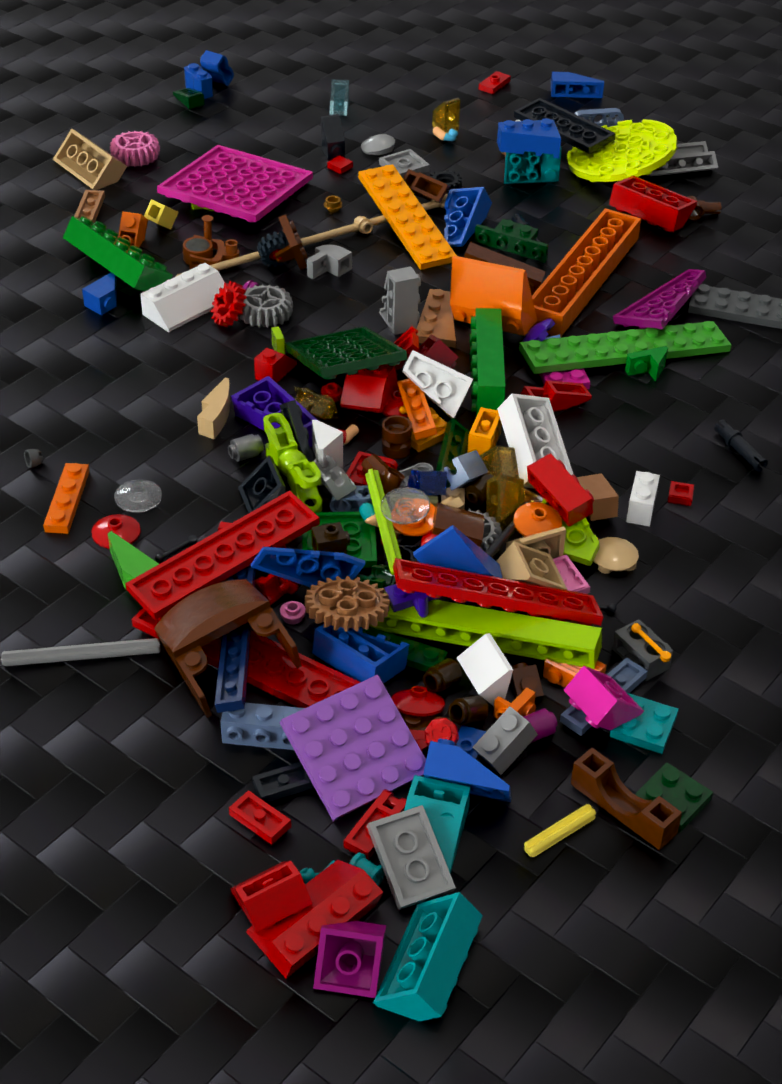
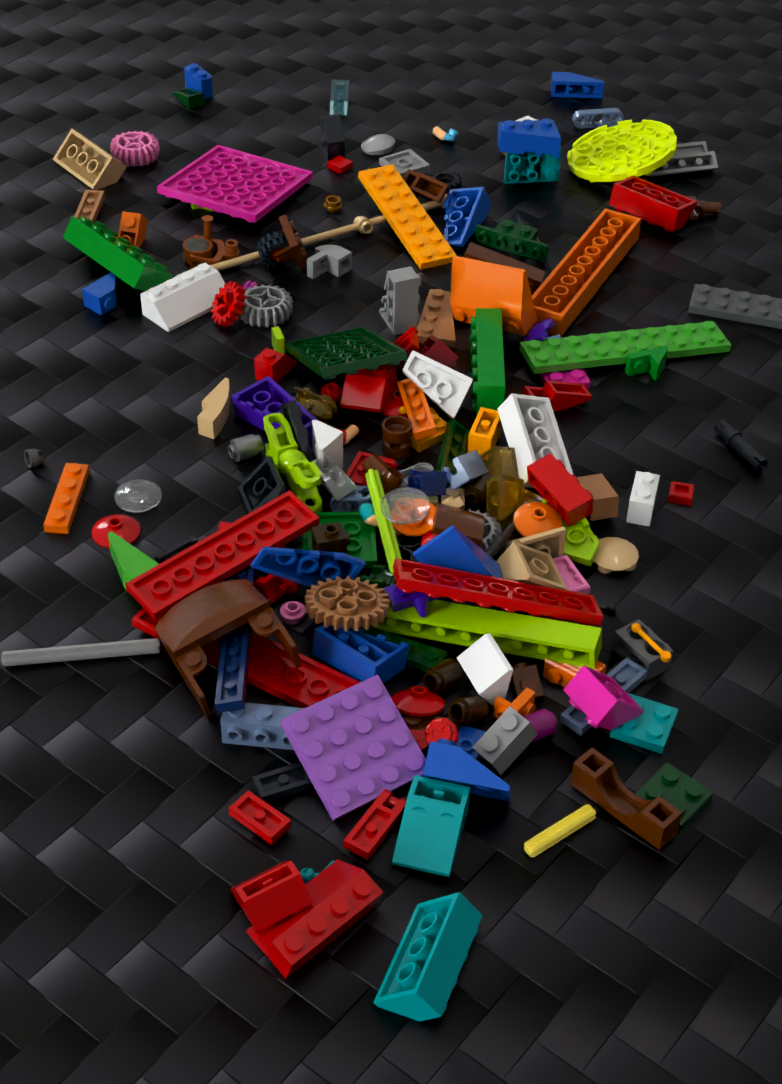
(161, 214): light yellow brick -> none
(218, 67): blue brick -> none
(350, 958): magenta slope -> none
(374, 871): teal bush -> none
(410, 857): light grey plate -> none
(447, 115): clear yellow slope -> none
(494, 82): red plate -> none
(571, 127): black plate -> none
(663, 303): magenta wing -> none

